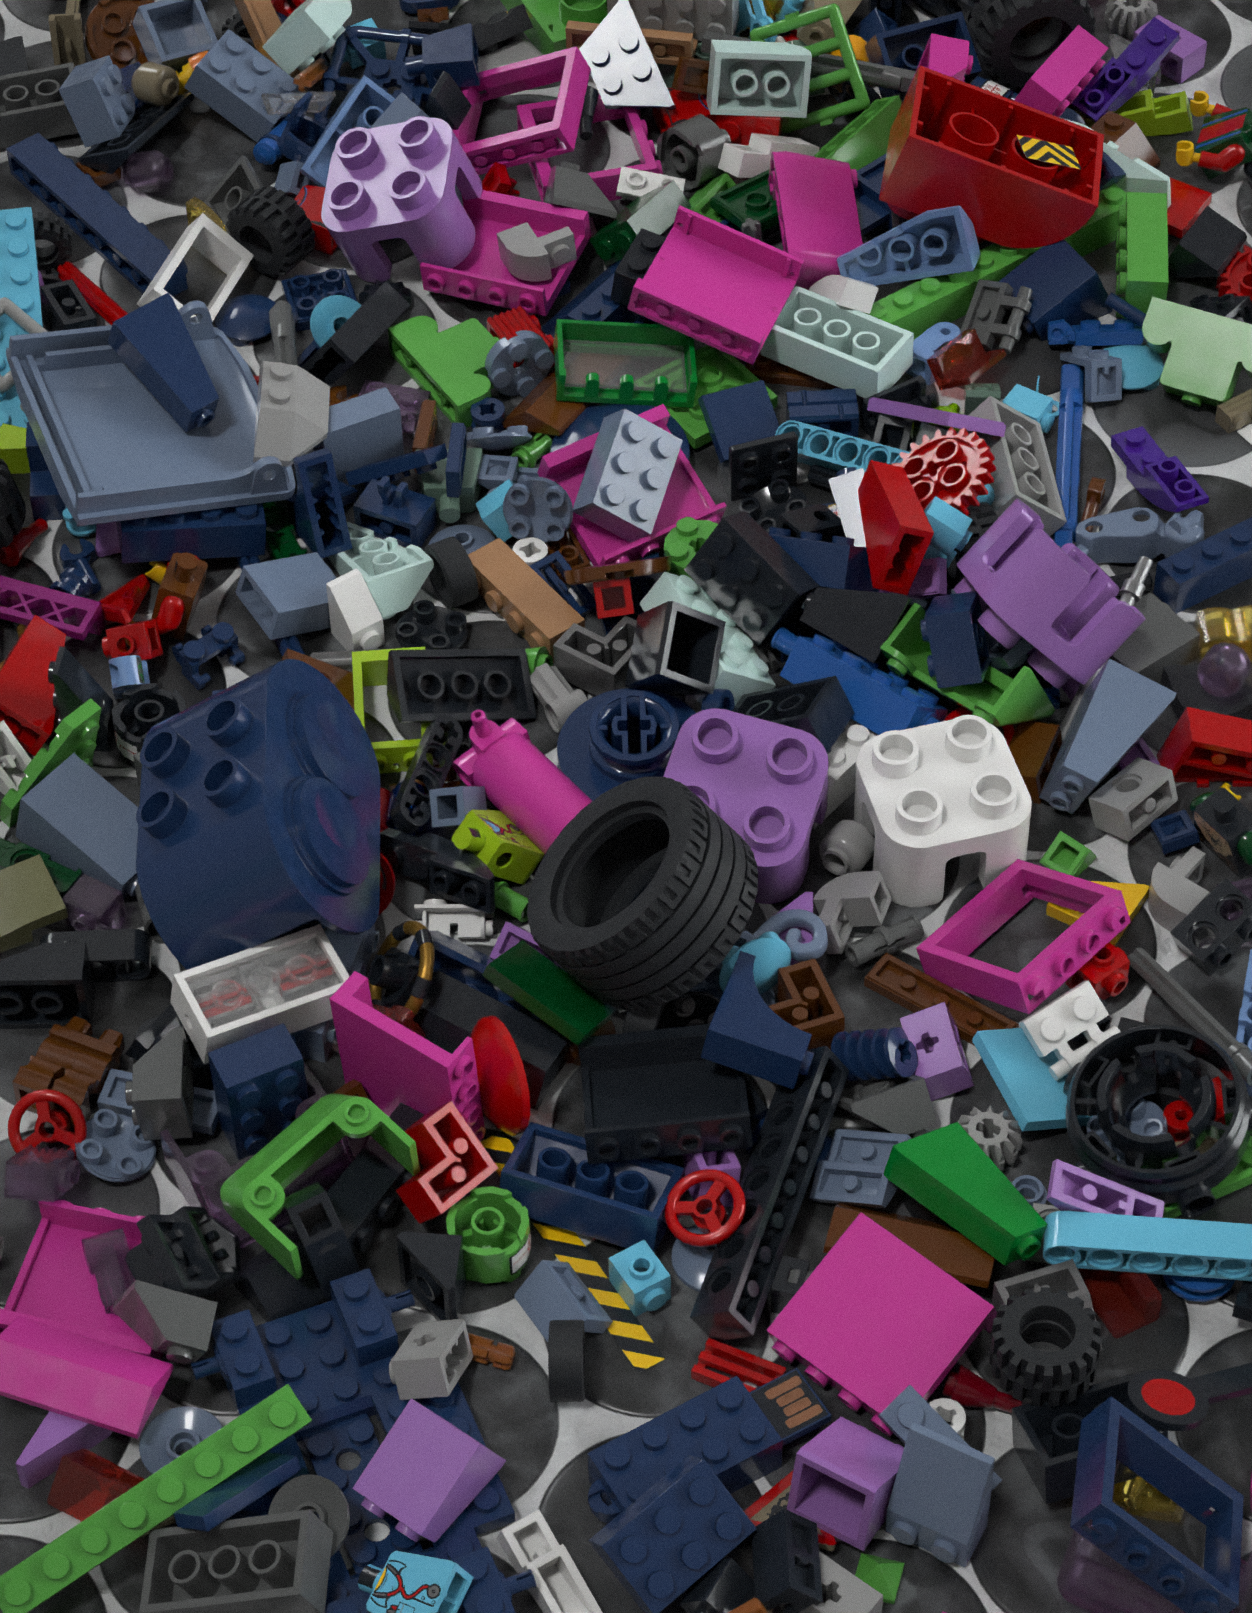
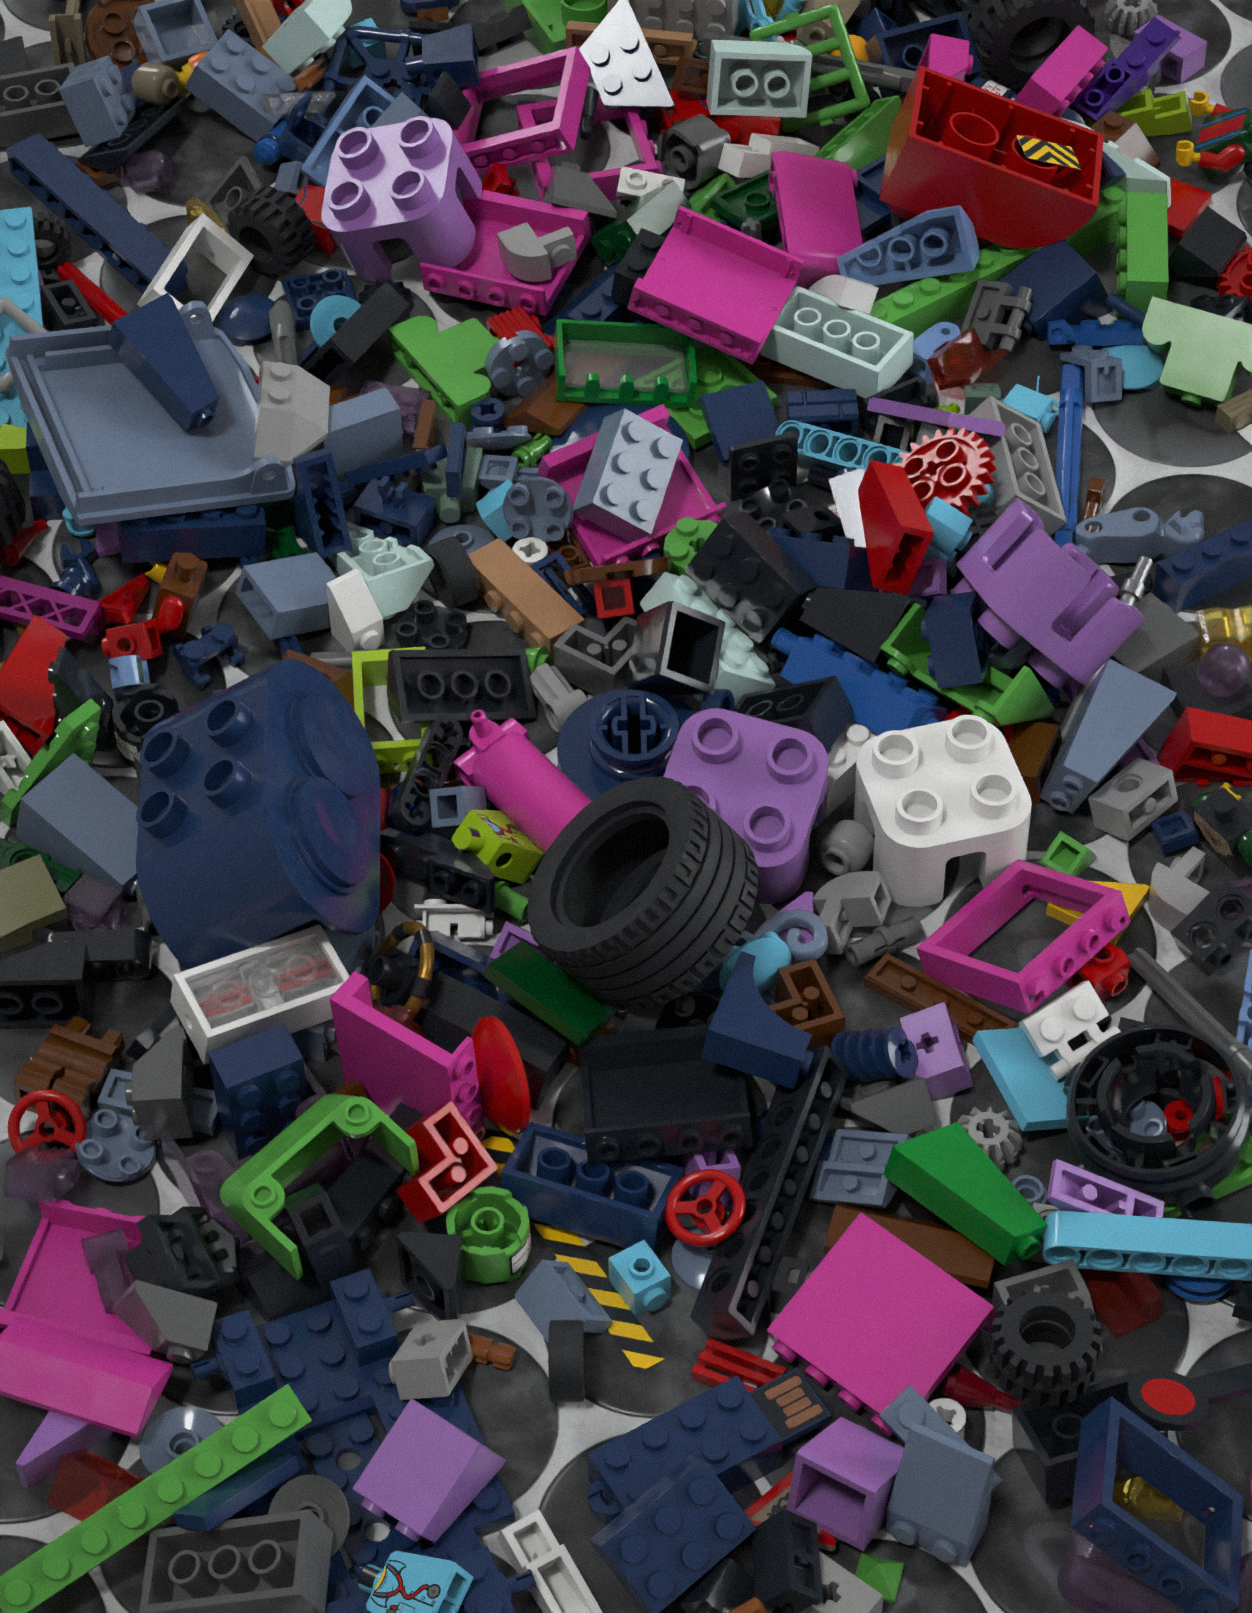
(1154, 475): dark purple slope -> none

